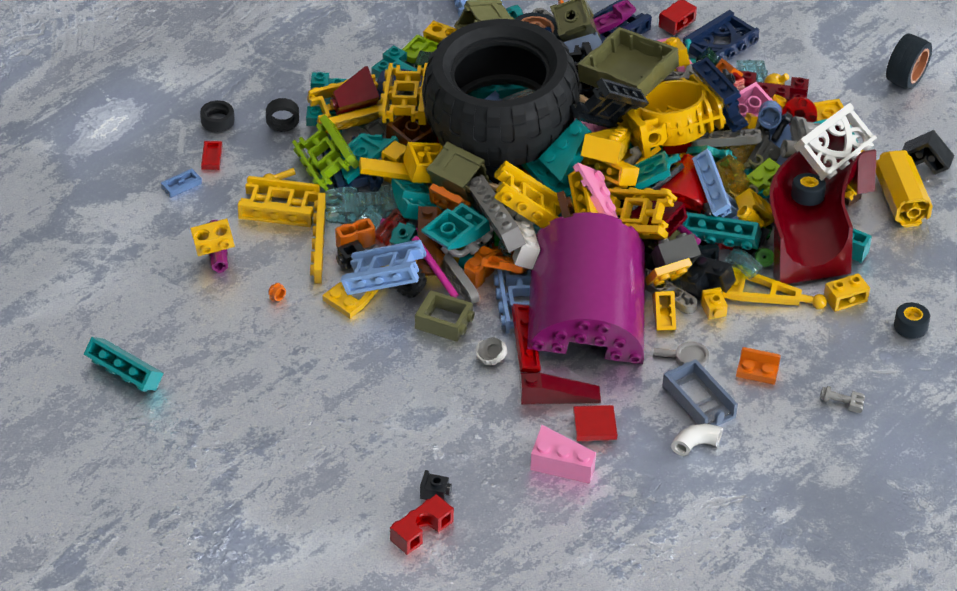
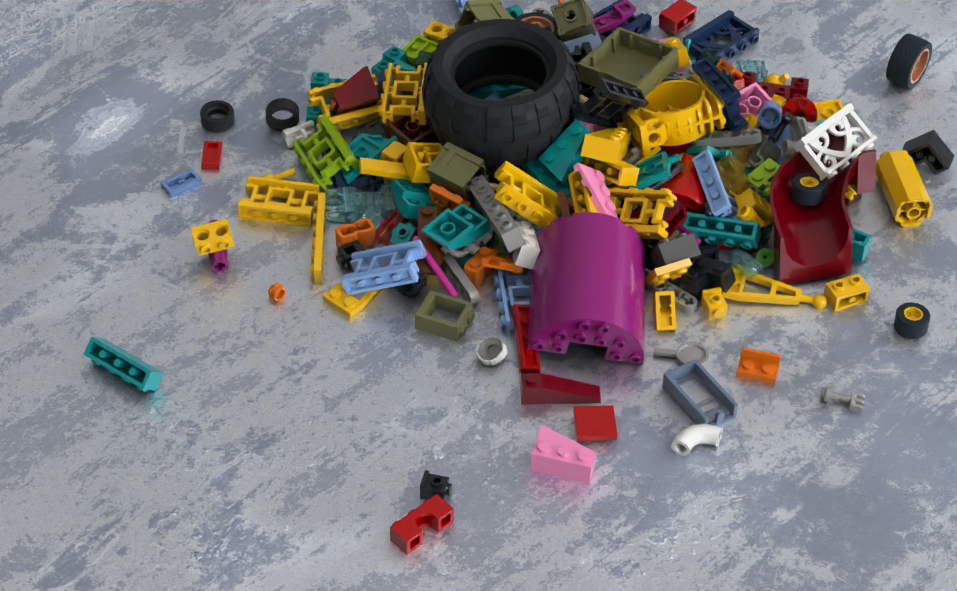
(304, 130): none -> white hips

